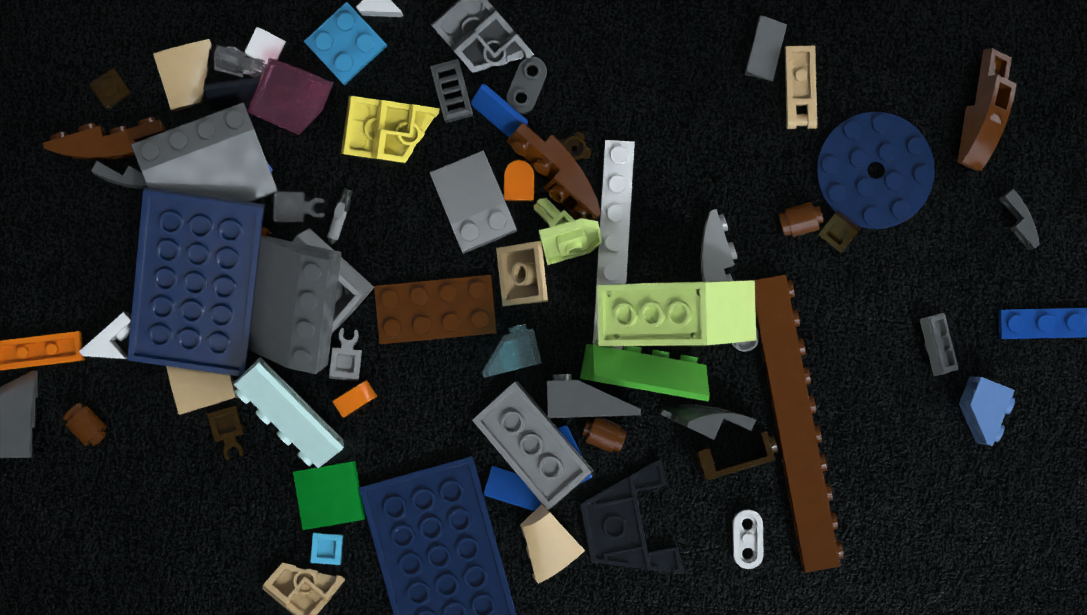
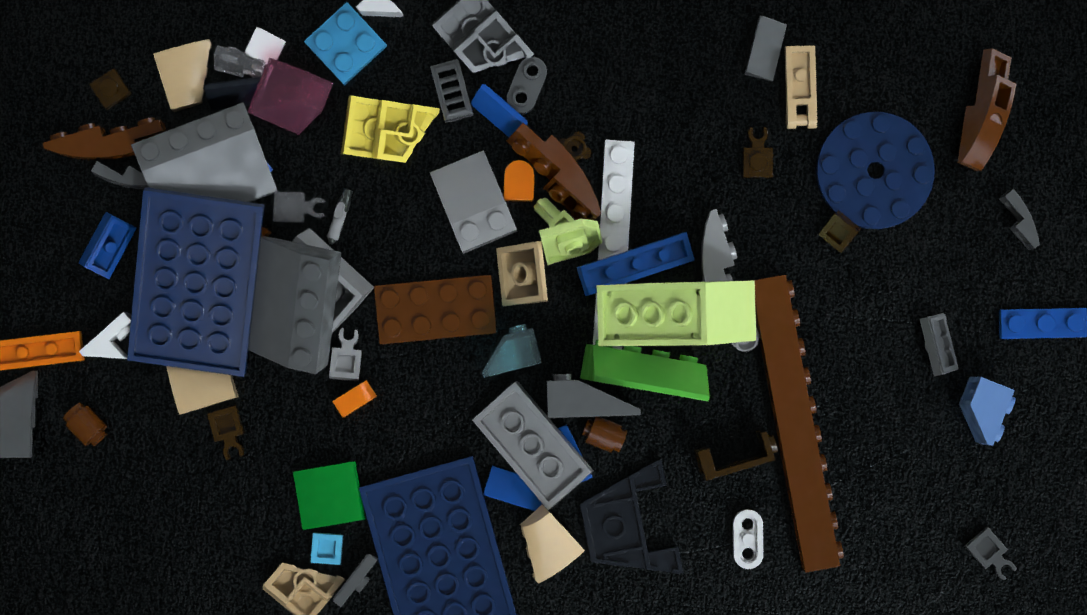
(107, 245): none -> blue slope
(289, 413): light aqua slope -> none
(357, 580): none -> dark grey plate
(636, 263): none -> blue plate
(704, 418): dark grey slope -> none
(757, 159): none -> dark brown plate
(800, 219): reddish brown brick -> none
(988, 550): none -> dark grey plate

